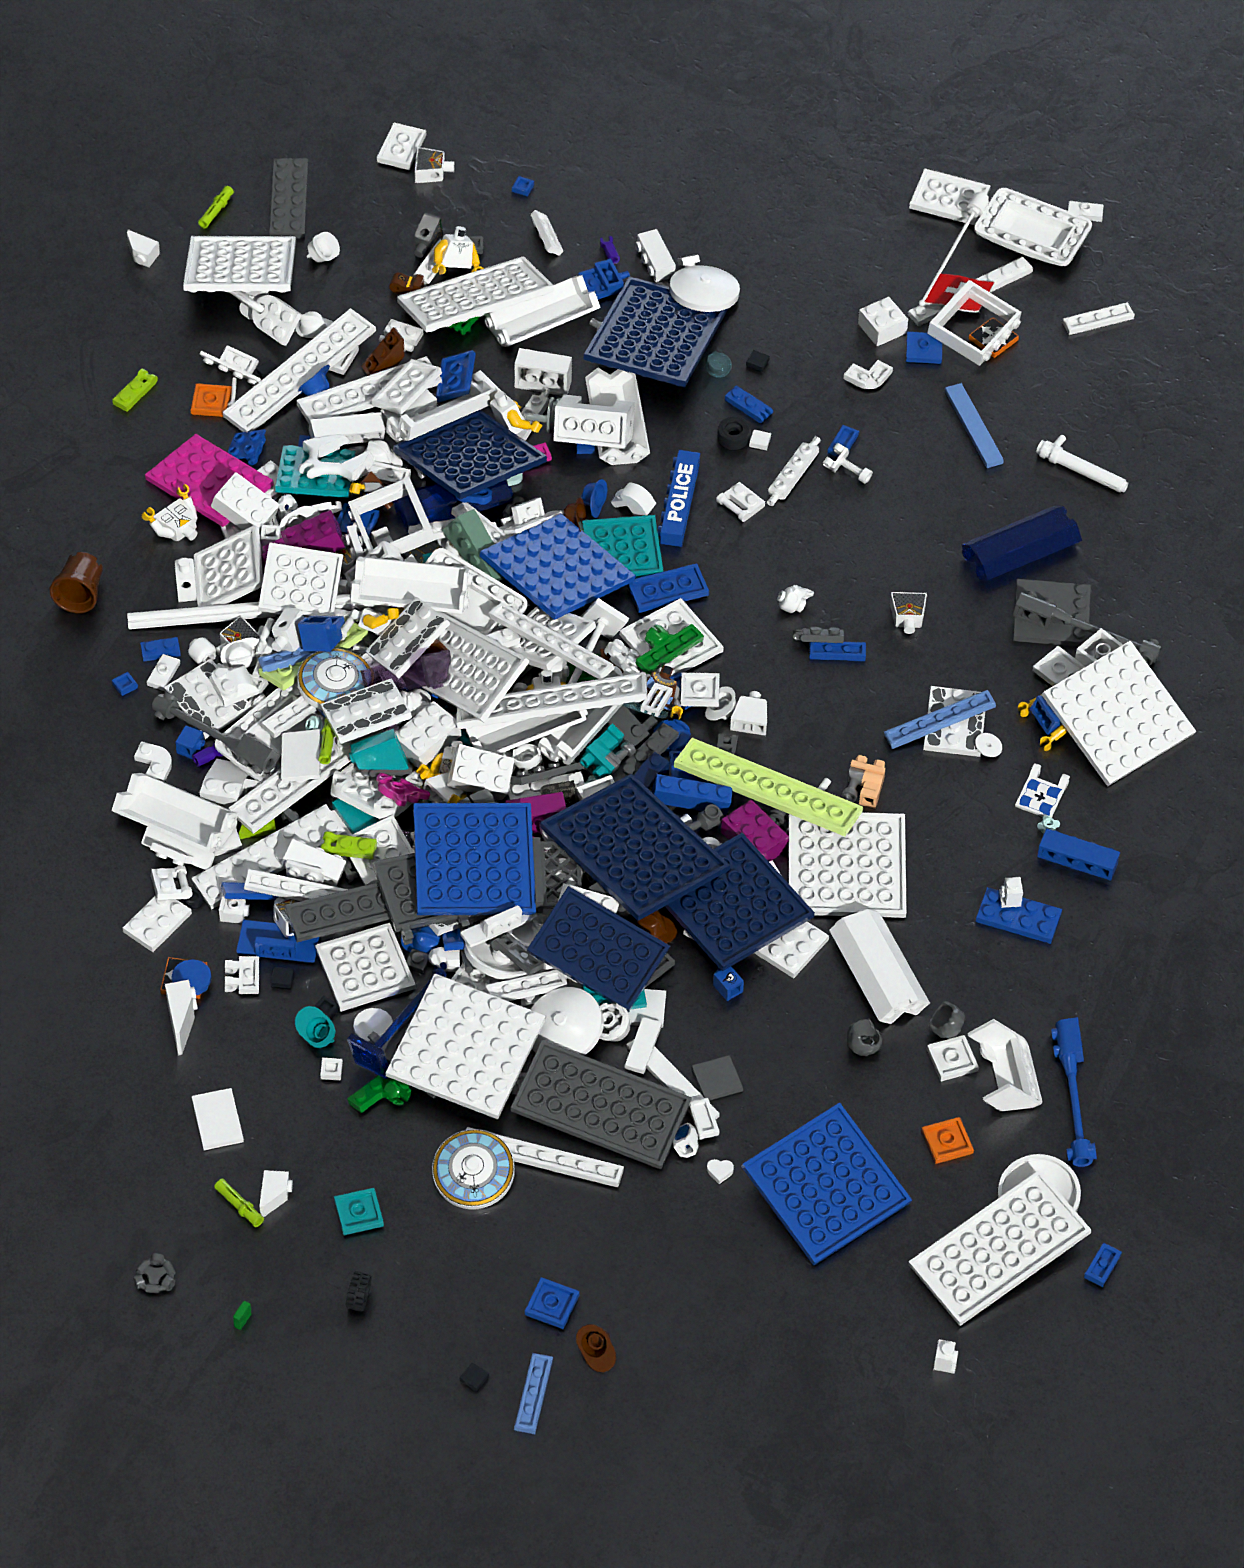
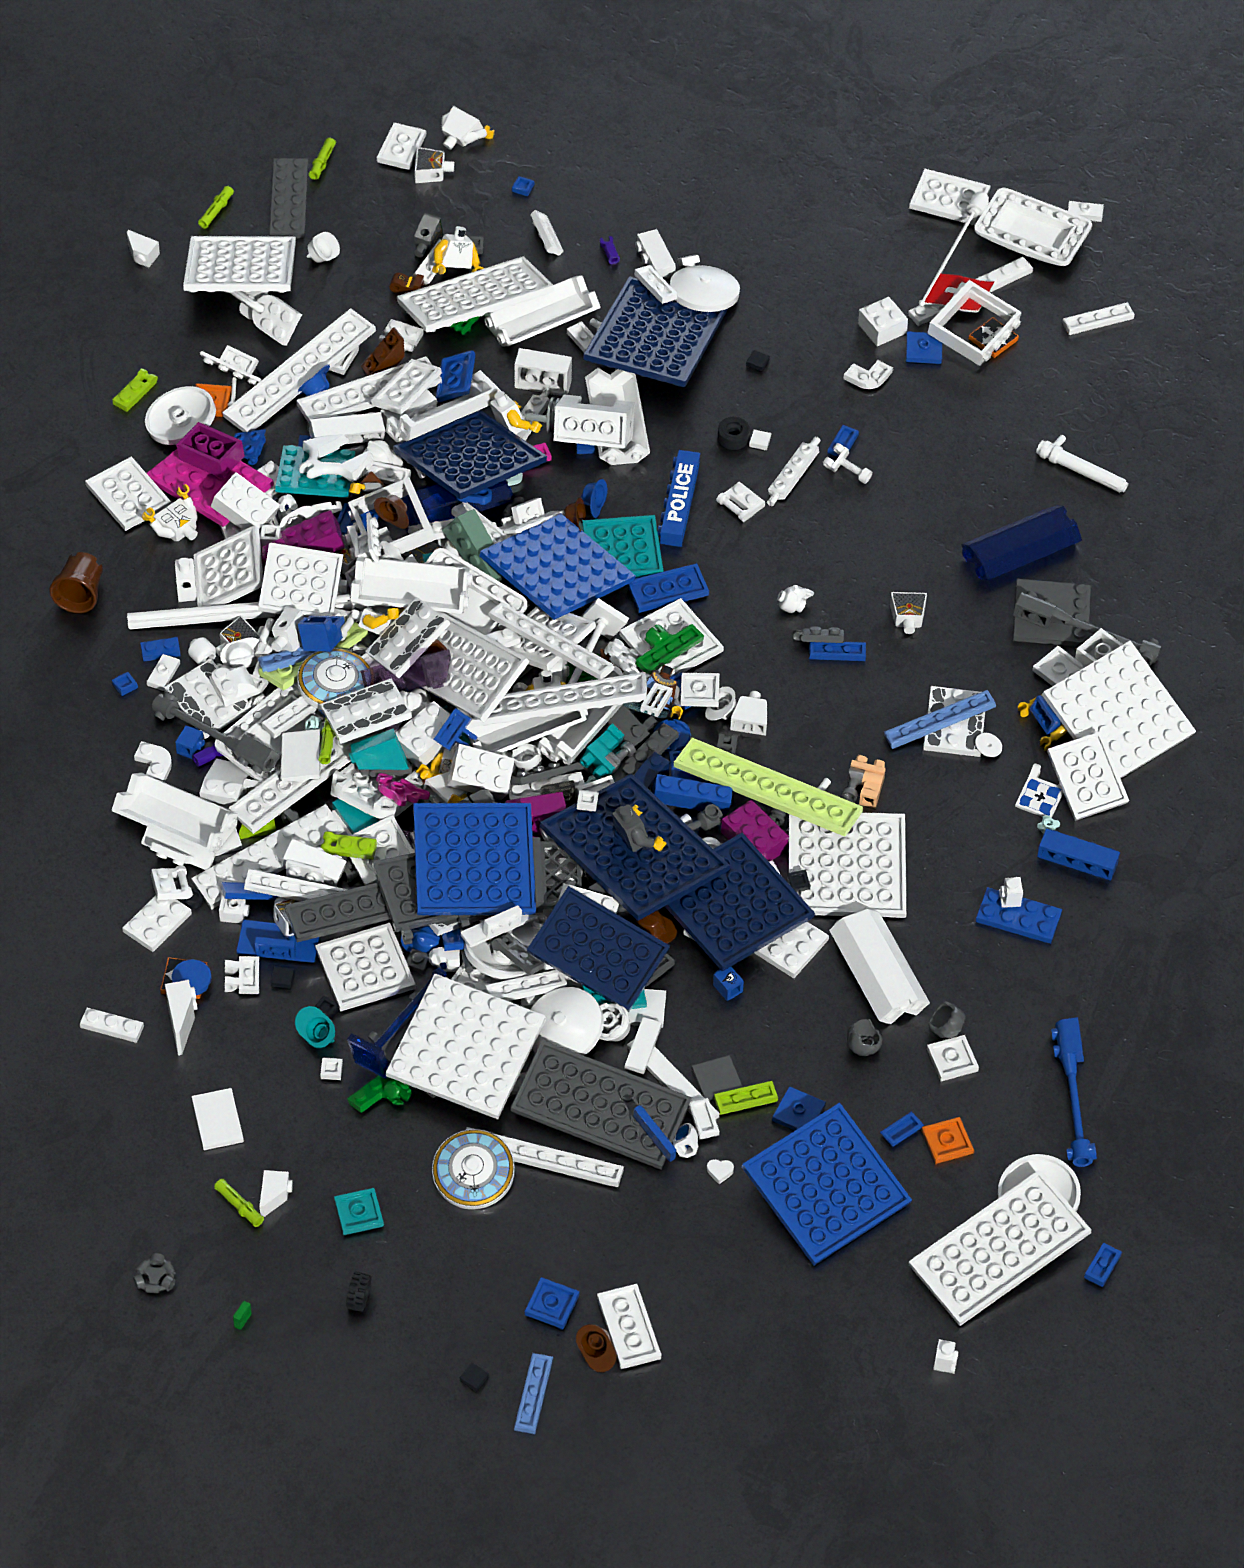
(111, 1025): none -> white plate
(127, 493): none -> white plate
(178, 412): none -> white dish
(210, 450): none -> magenta brick
(311, 324): white piece -> none
(320, 162): none -> lime pin
(368, 544): none -> white bracket
(371, 1020): white tile -> none
(392, 510): none -> reddish brown piece
(453, 729): none -> blue hinge
(462, 128): none -> white torso
(580, 335): none -> white plate
(587, 800): none -> white plate
(604, 279): blue plate -> none
(628, 1326): none -> white plate
(632, 829): none -> dark grey torso
(636, 498): white brick -> none
(655, 1133): none -> blue tile
(656, 284): none -> white plate
(718, 365): clear light blue hair -> none
(745, 1097): none -> lime plate
(748, 404): blue hinge -> none
(797, 1109): none -> blue plate
(798, 880): none -> black tile
(902, 1129): none -> blue tile
(974, 425): medium blue tile -> none
(1011, 1066): white windscreen -> none
(1088, 775): none -> white plate

